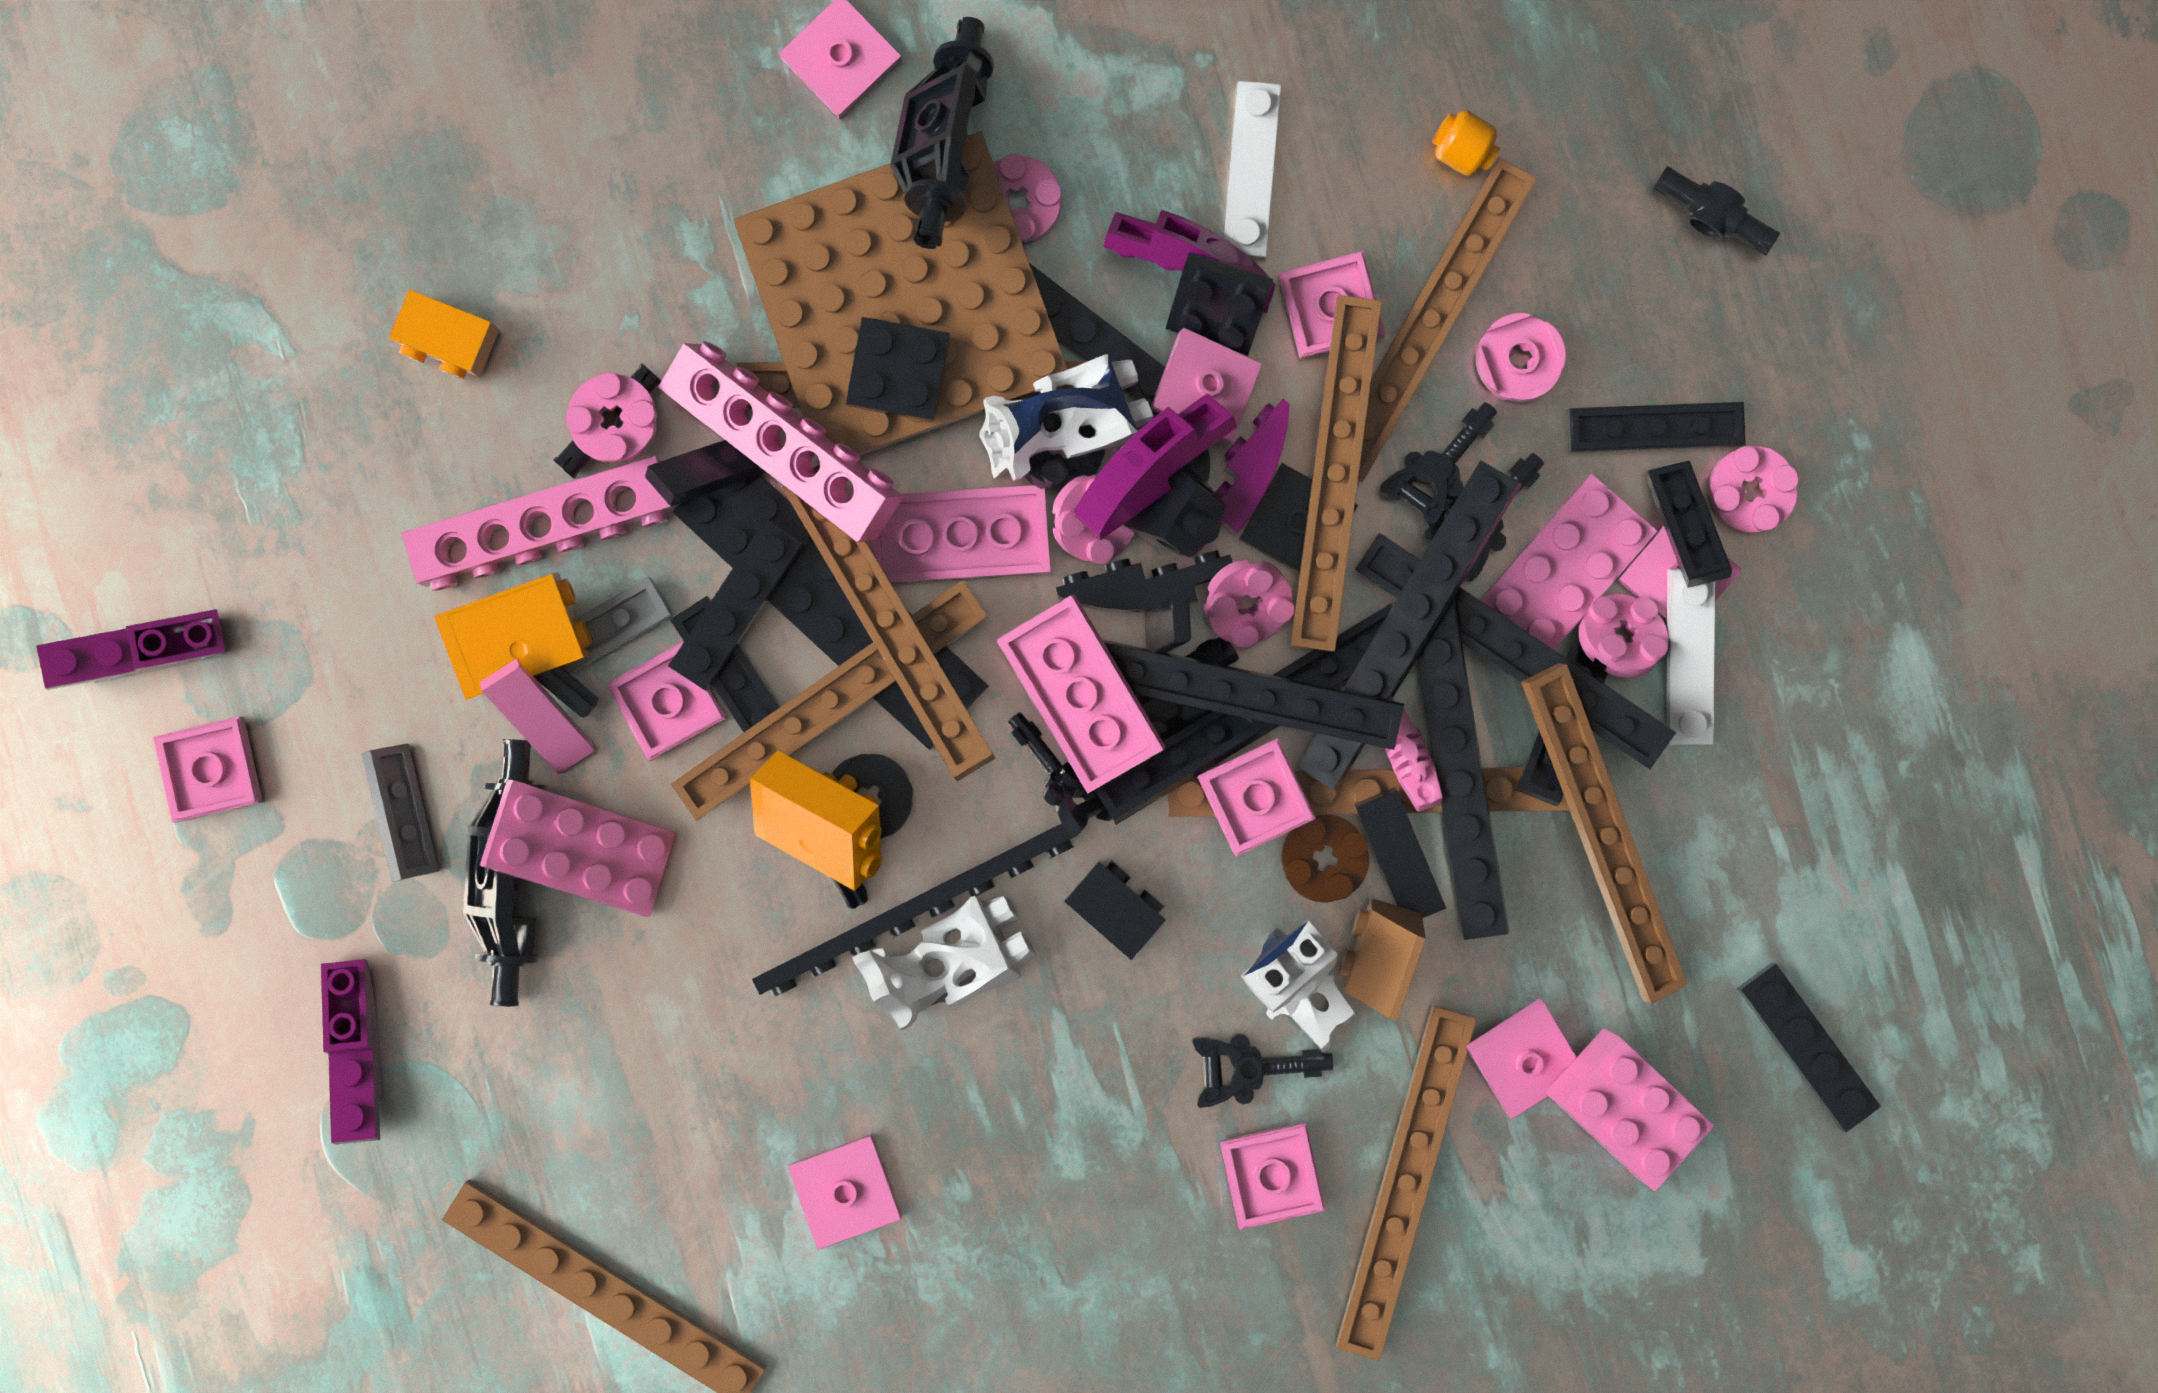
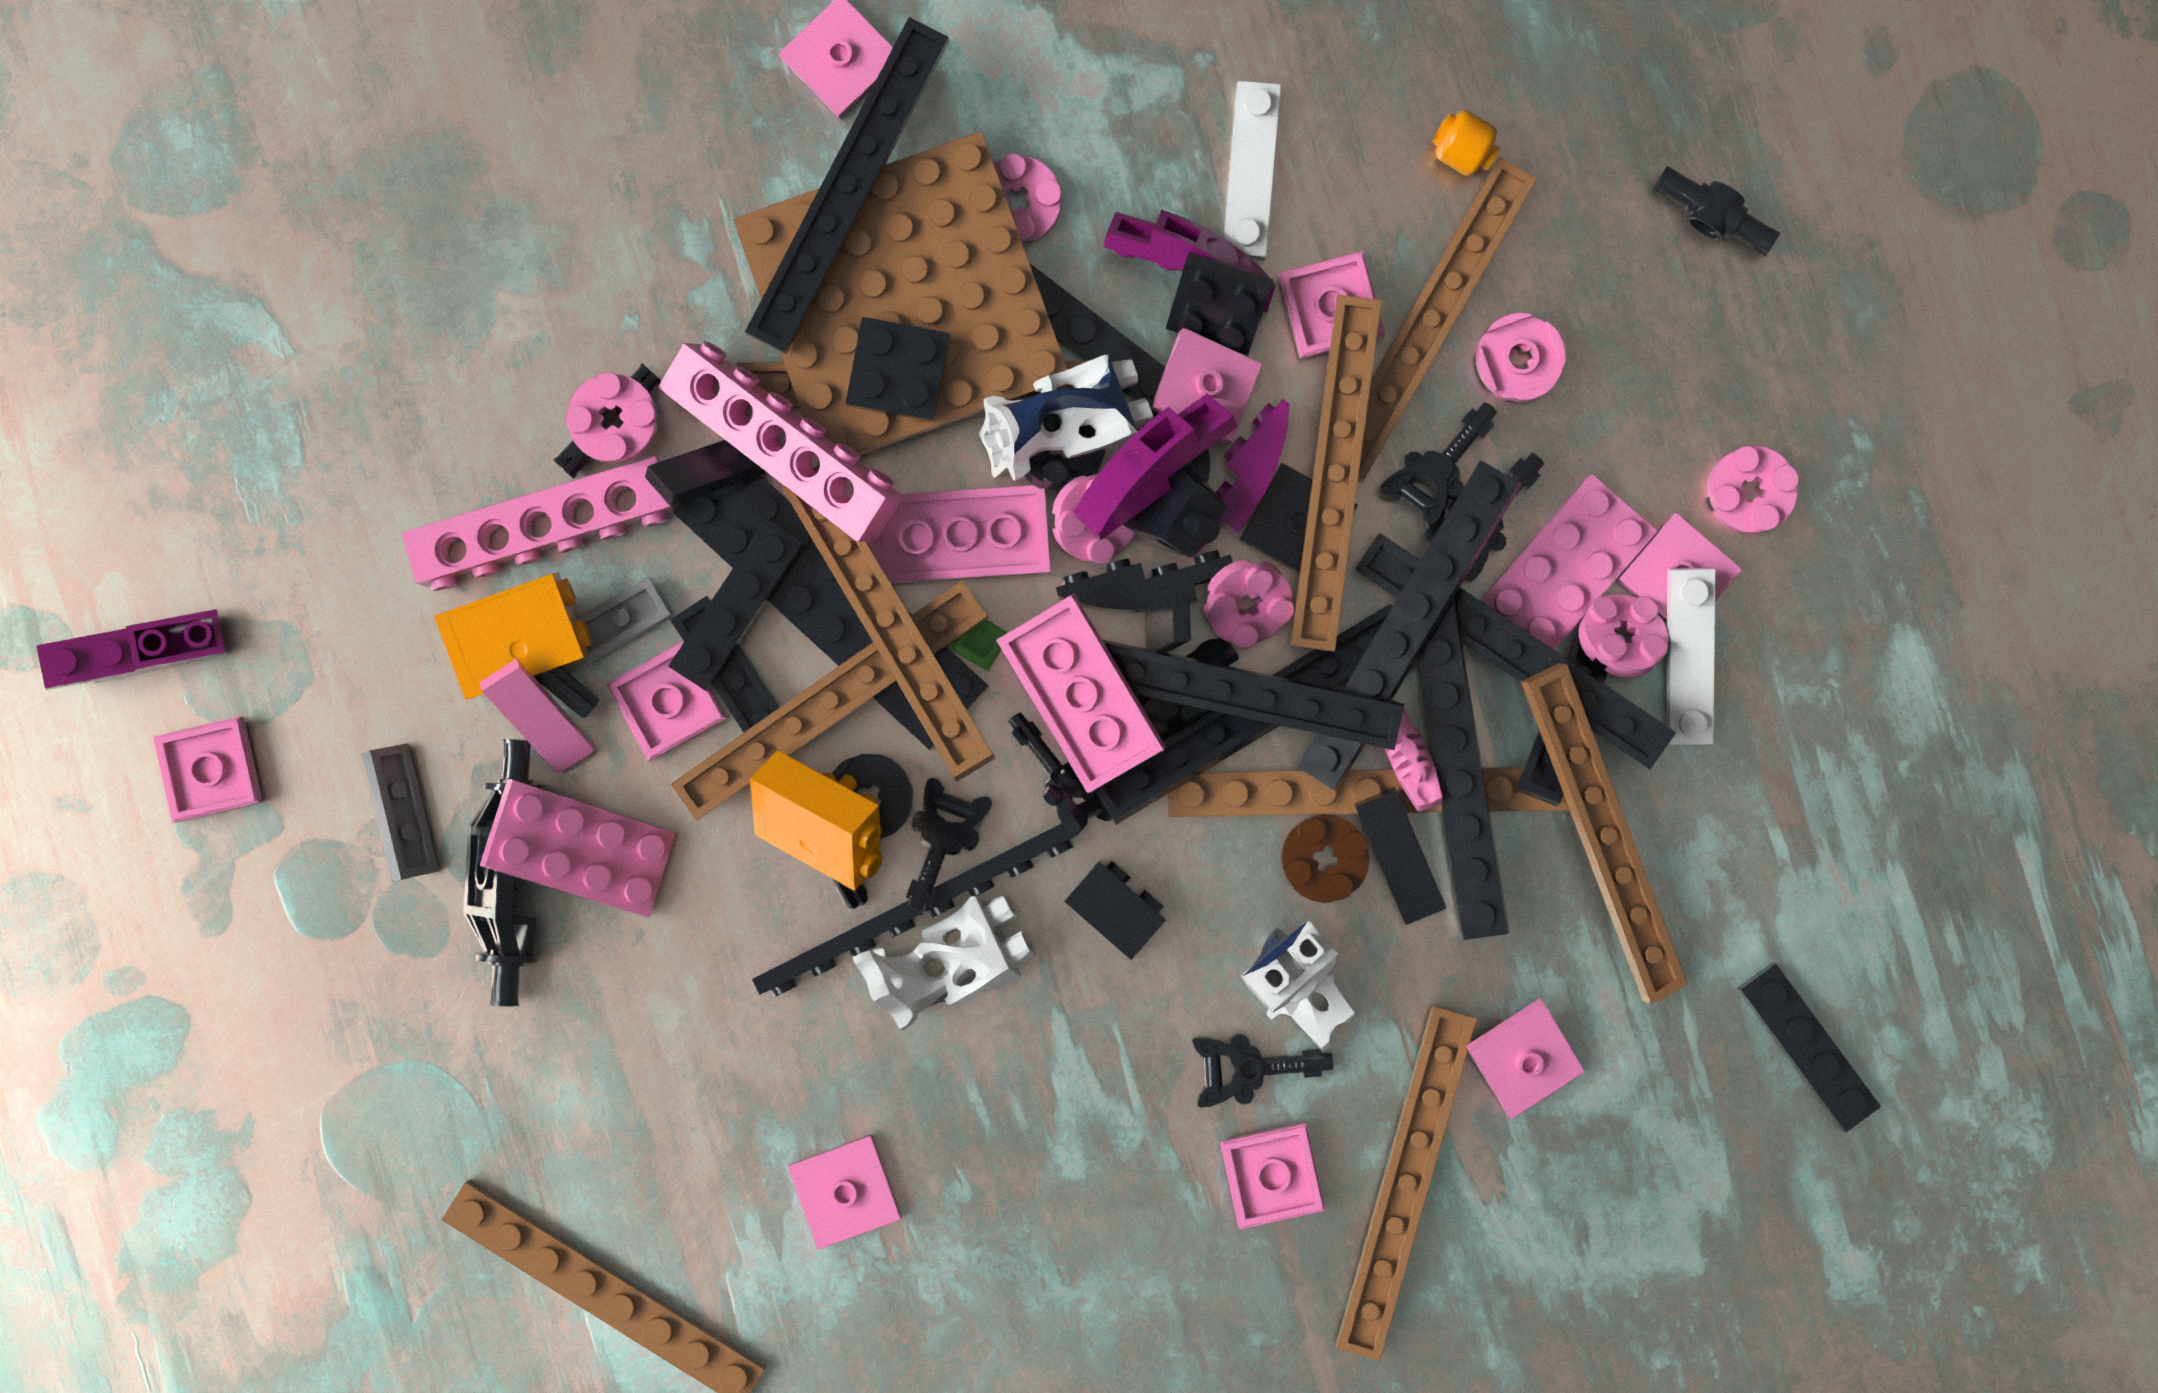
(352, 1051): magenta slope -> none
(443, 334): light orange brick -> none
(847, 185): none -> black plate
(934, 131): black plate -> none
(942, 837): none -> black piece
(980, 644): none -> bright green tile
(1256, 797): bright pink plate -> none
(1383, 956): medium nougat slope -> none
(1629, 1109): bright pink brick -> none
(1656, 427): black tile -> none
(1688, 524): black tile -> none

